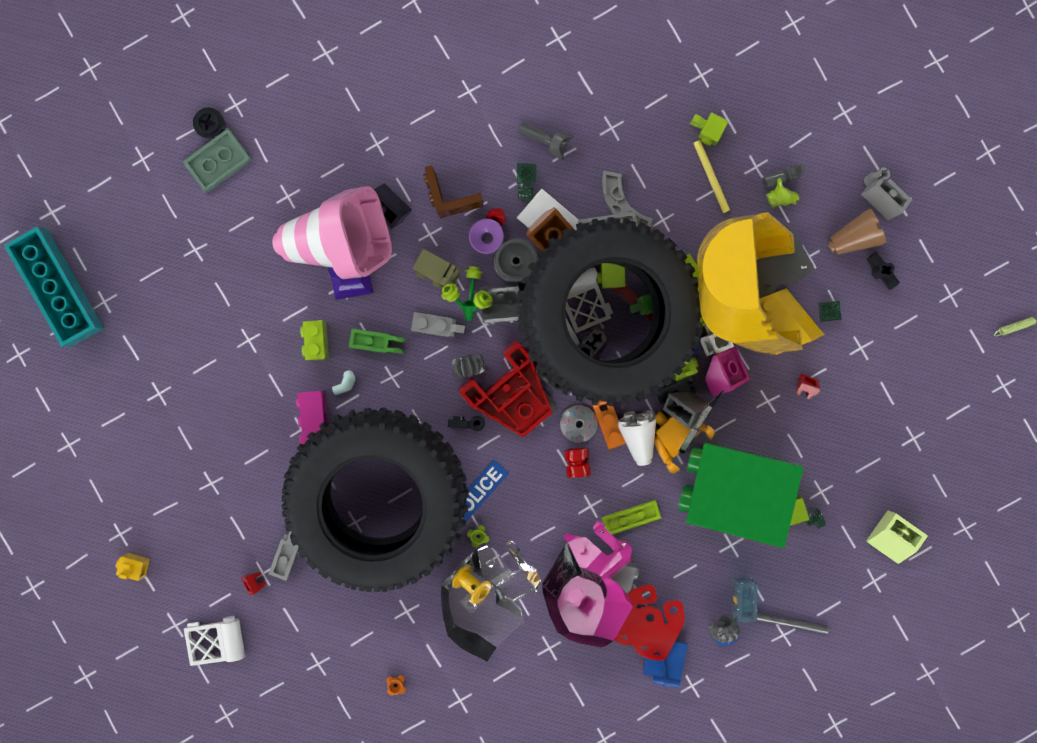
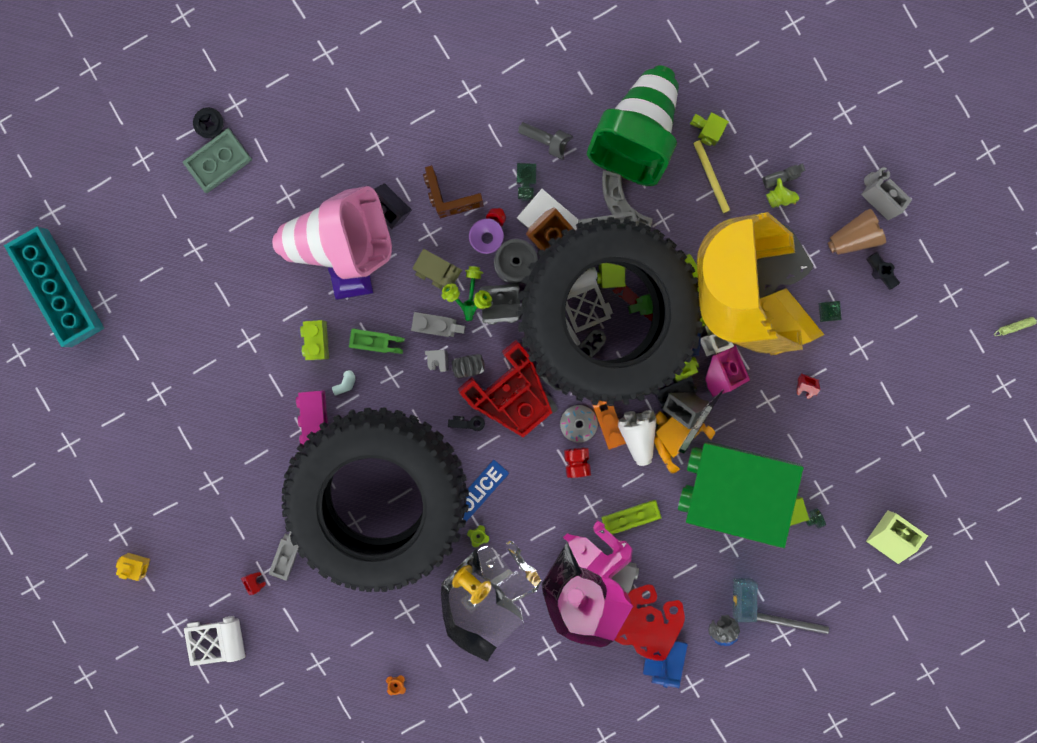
(437, 358): none -> light grey hinge
(637, 133): none -> green cone

